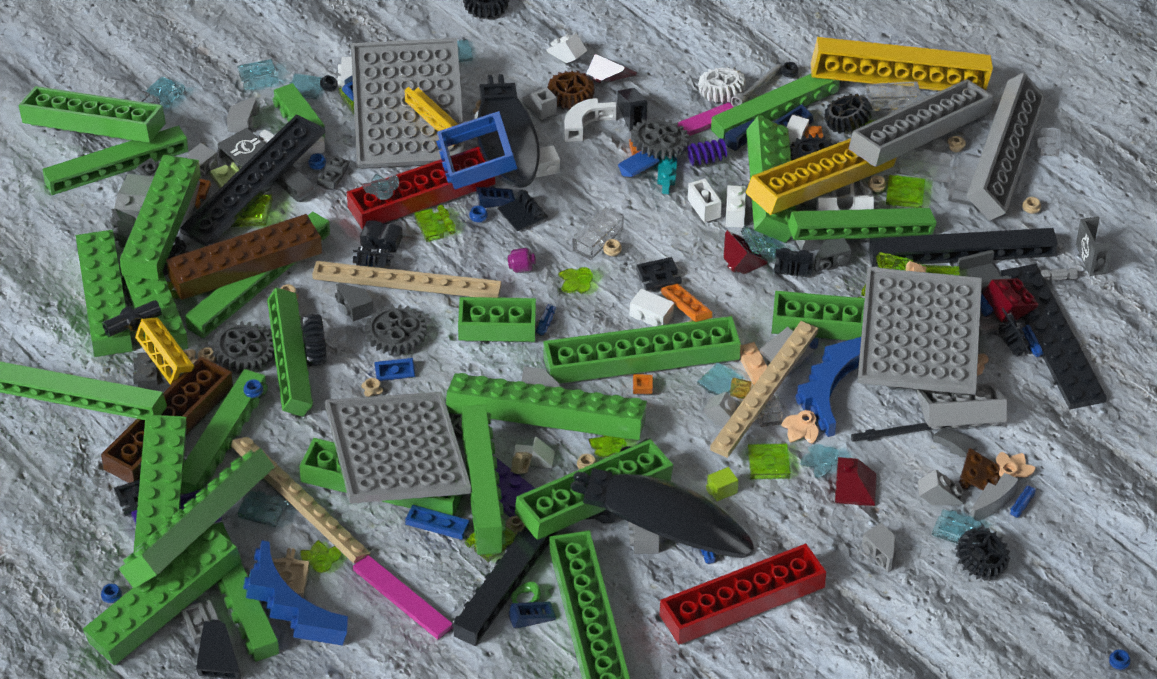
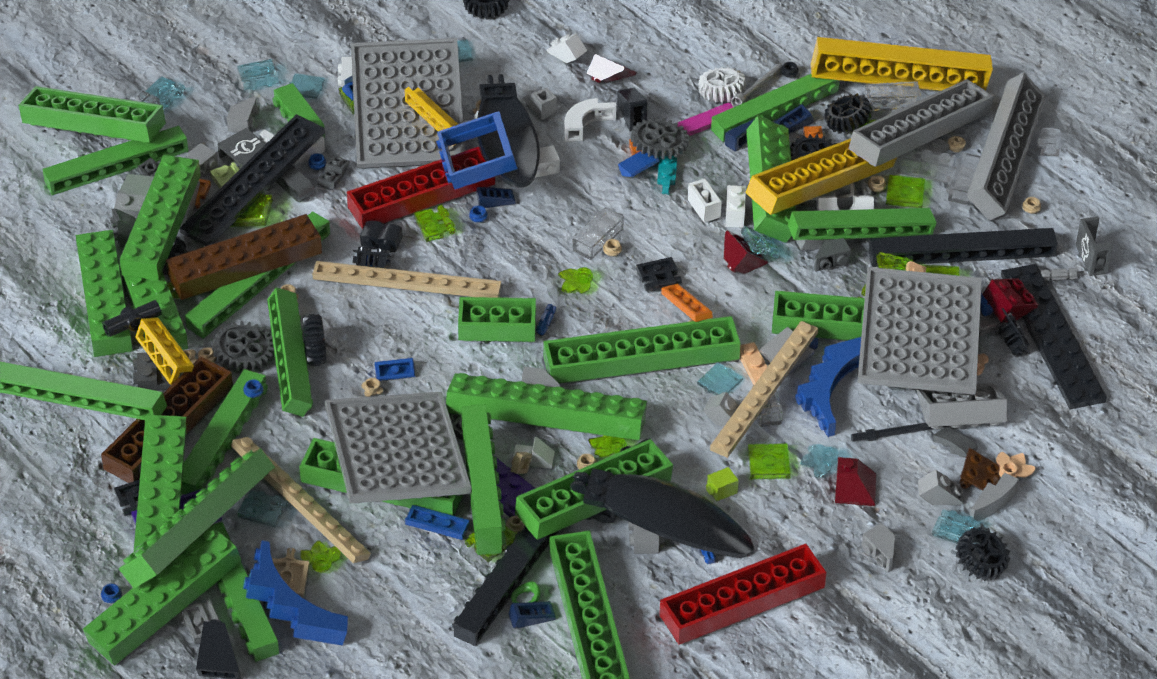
(328, 83): black plate -> none
(354, 300): dark grey slope -> none
(381, 187): clear light blue plate -> none
(395, 329): dark grey gear -> none
(402, 597): dark pink tile -> none
(521, 260): magenta head -> none
(522, 211): black hinge -> none
(571, 88): reddish brown gear -> none
(642, 384): orange plate -> none
(651, 308): white brick -> none
(707, 151): dark purple piece -> none
(740, 388): clear yellow plate -> none
(785, 257): black hinge -> none
(797, 127): white slope -> none
(800, 428): light nougat plate -> none
(979, 266): dark grey panel -> none
(1022, 501): blue axle -> none
(1032, 340): blue axle -> none
(1122, 656): blue plate -> none

